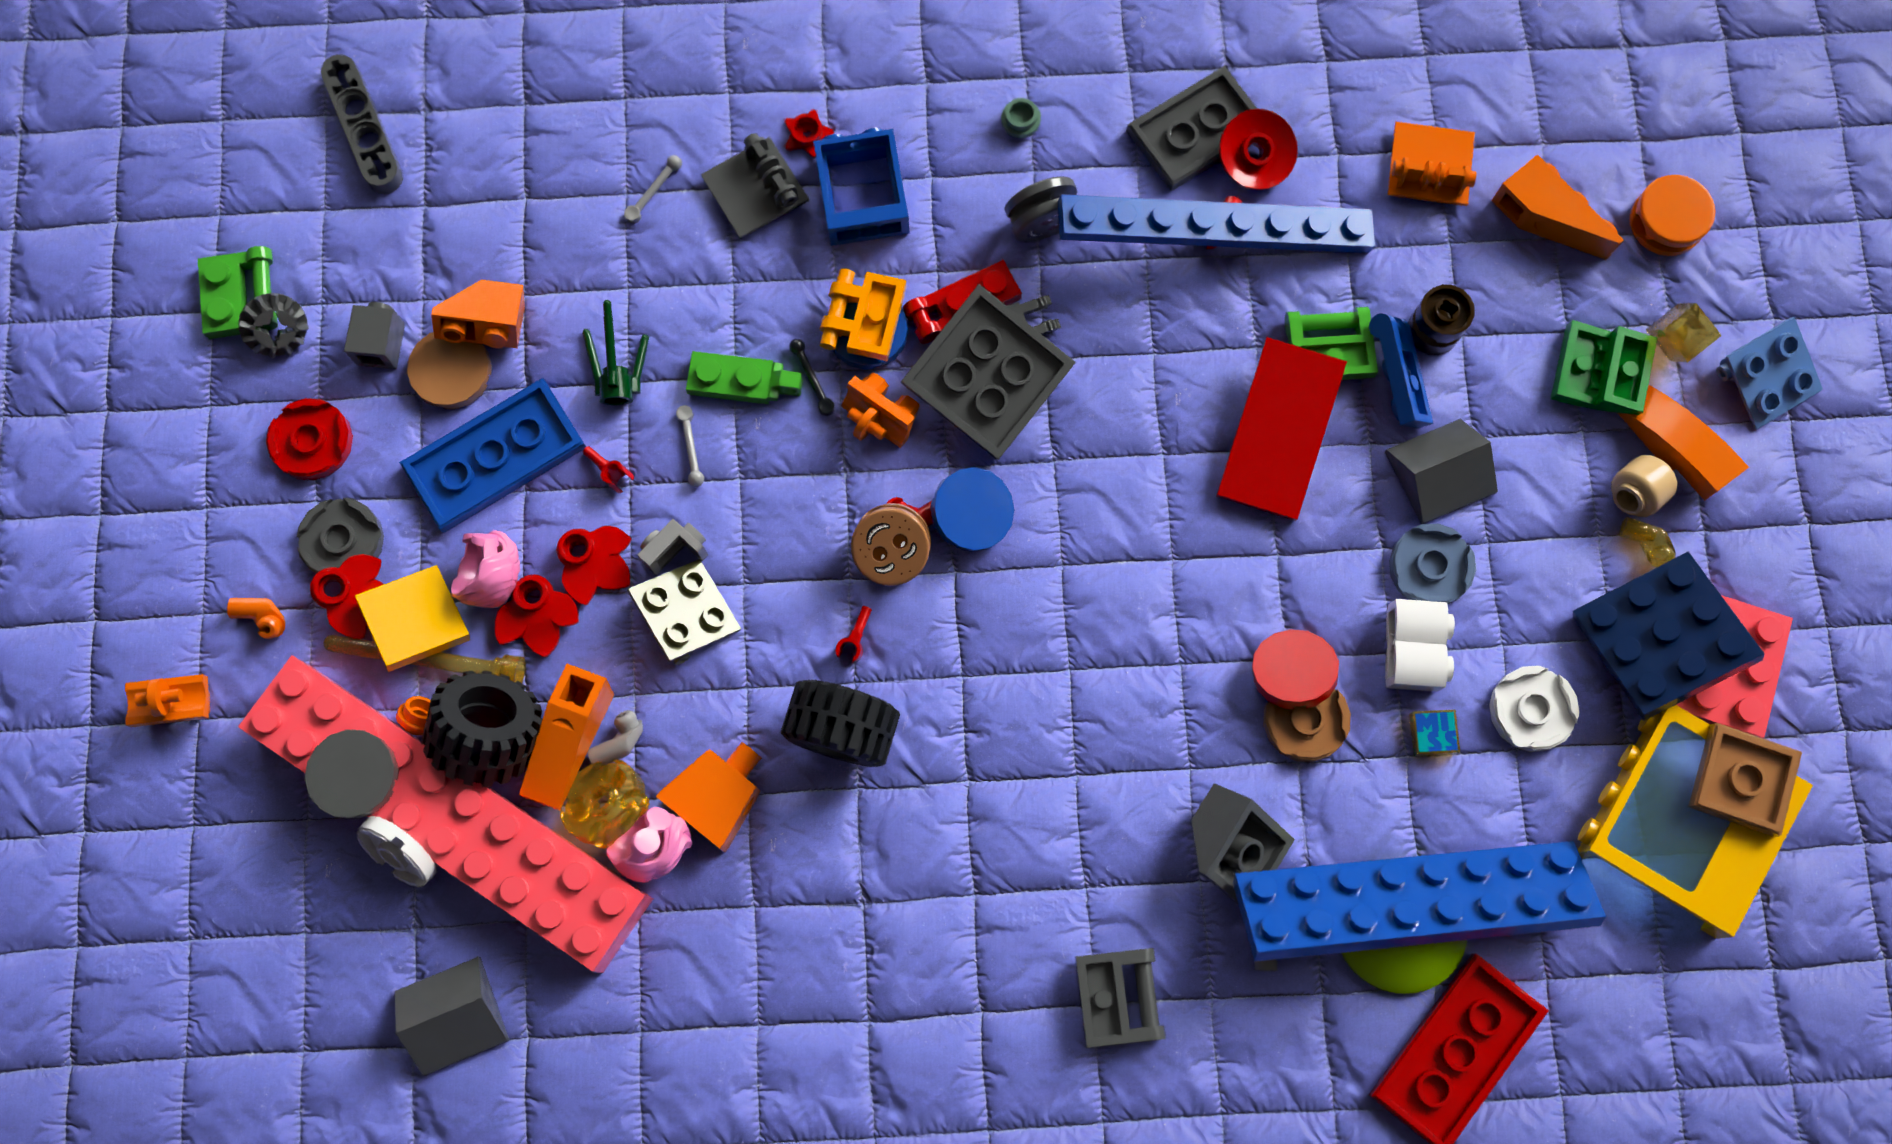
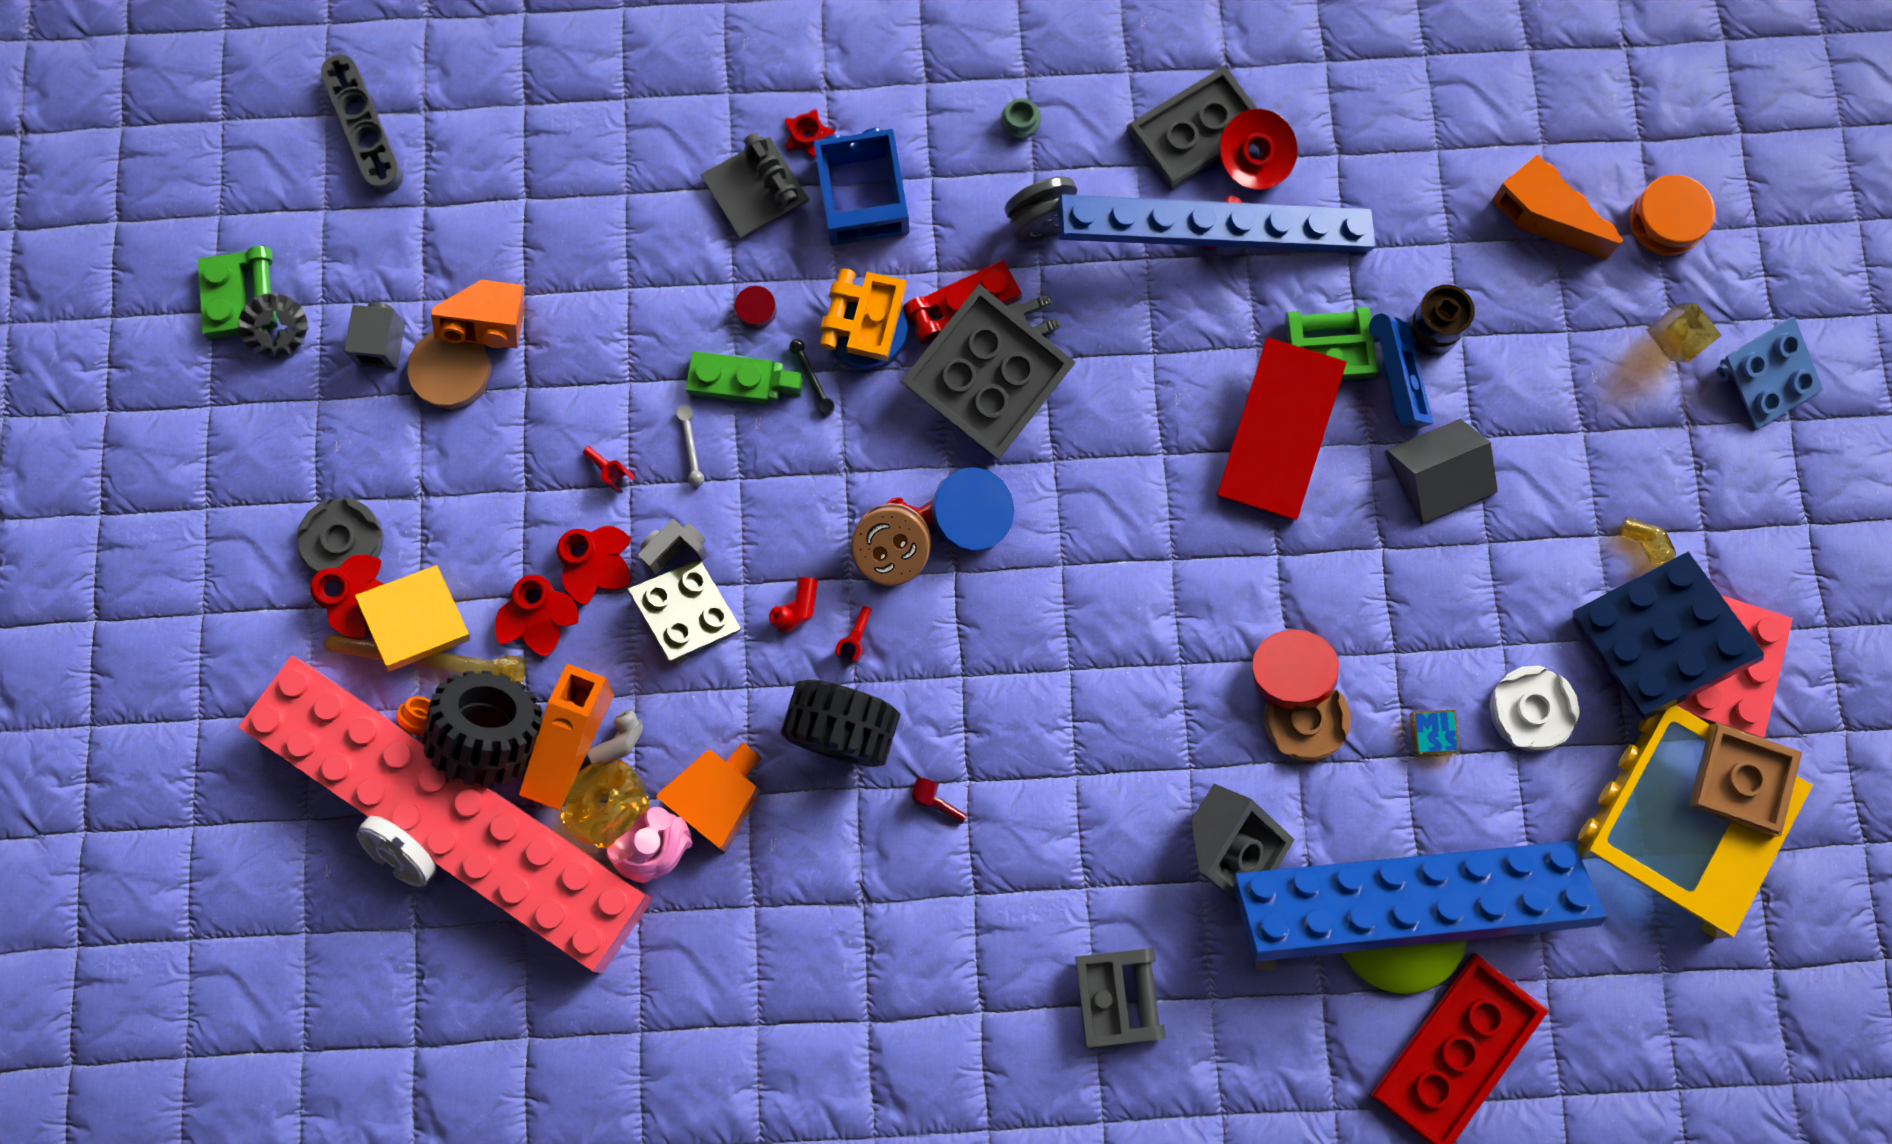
(167, 700): orange hips -> none
(261, 611): orange arm -> none
(309, 439): red tile -> none
(351, 774): dark grey tile -> none
(448, 1017): dark grey slope -> none
(487, 570): bright pink hair -> none
(492, 455): blue tile -> none
(615, 384): dark green plant -> none
(633, 213): light grey hinge -> none
(755, 307): none -> dark red tile
(797, 611): none -> red arm
(876, 413): orange hips -> none
(925, 794): none -> dark red hand
(1417, 645): white brick -> none
(1431, 164): orange hinge -> none
(1432, 564): sand blue tile -> none
(1604, 368): green slope -> none
(1643, 486): tan head -> none
(1685, 443): orange slope -> none

